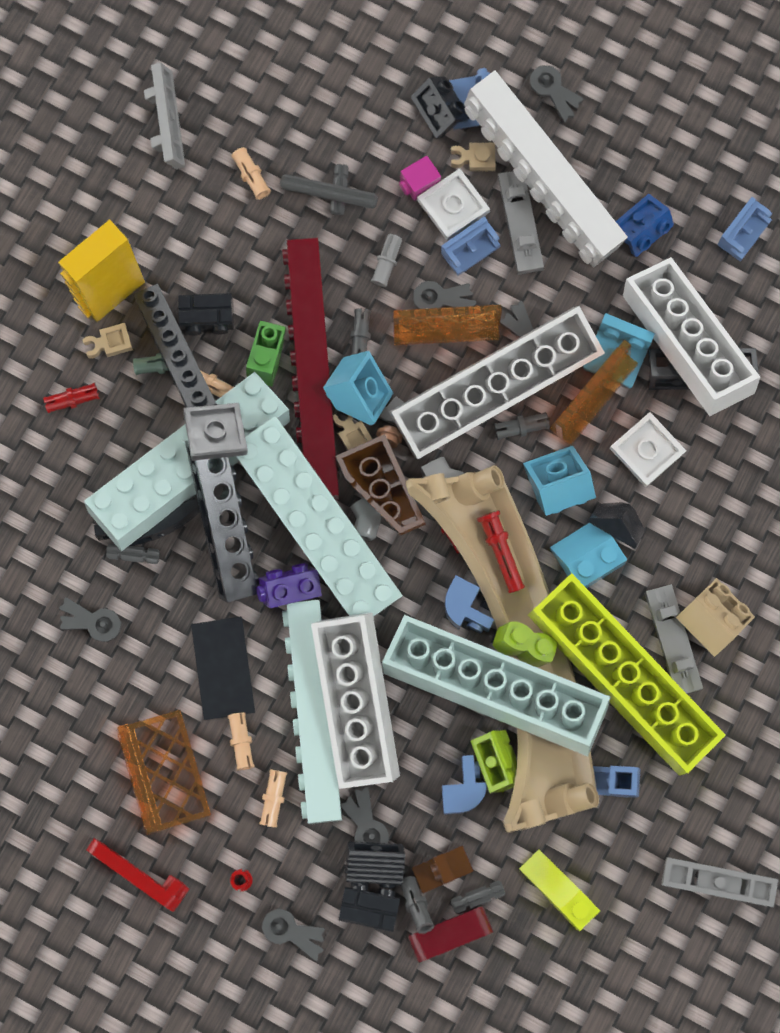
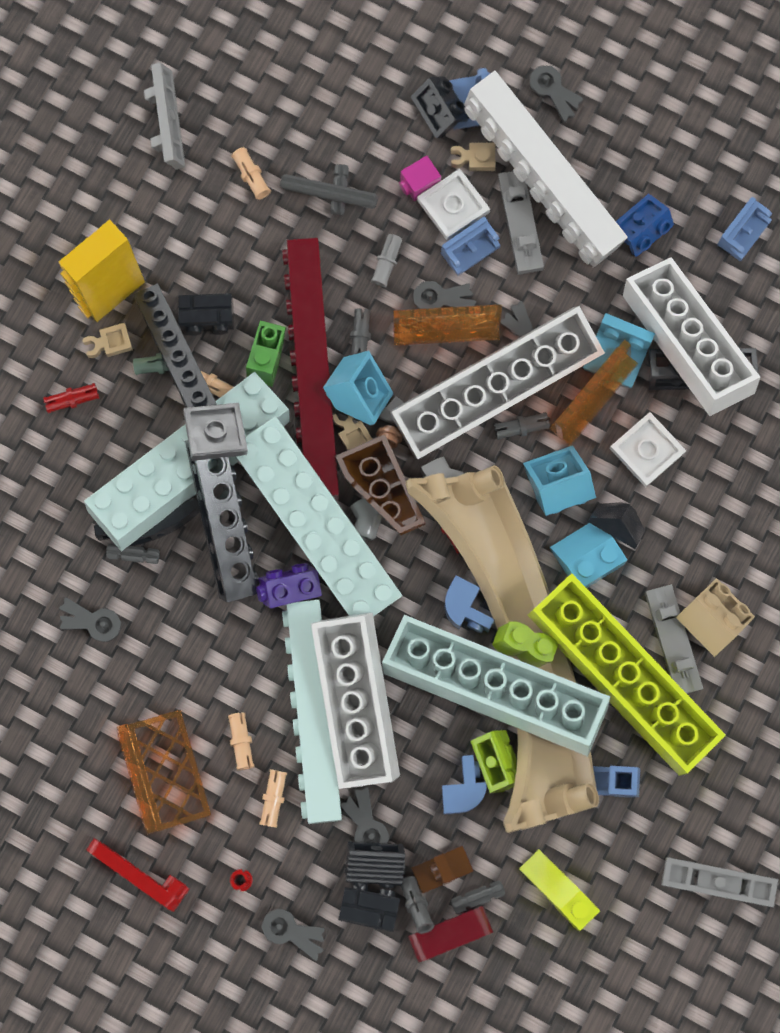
(222, 668): black sticker -> none
(500, 537): red pin -> none

